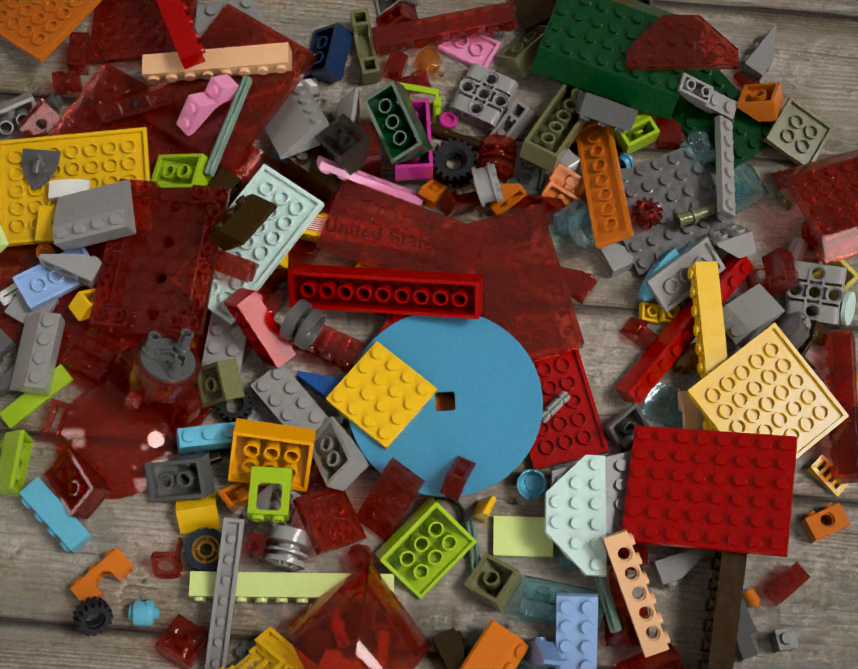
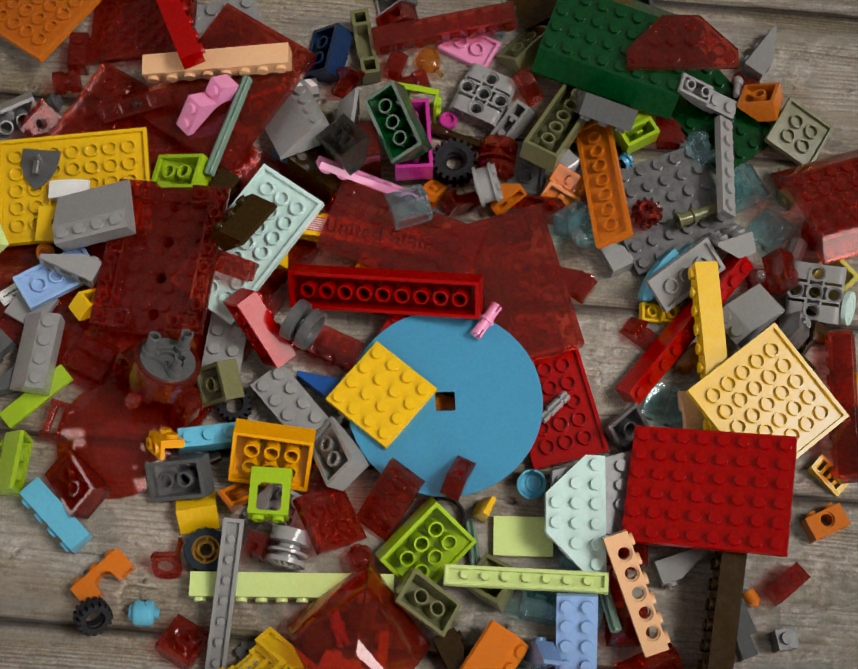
(162, 439): none -> light orange bracket
(347, 81): none -> clear red slope
(409, 206): none -> clear light blue slope
(426, 601): none -> olive slope
(486, 320): none -> bright pink pin
(526, 579): none -> yellowish green tile
(528, 86): none -> clear red plate
(737, 82): none -> light grey piece
(772, 230): none -> clear light blue slope

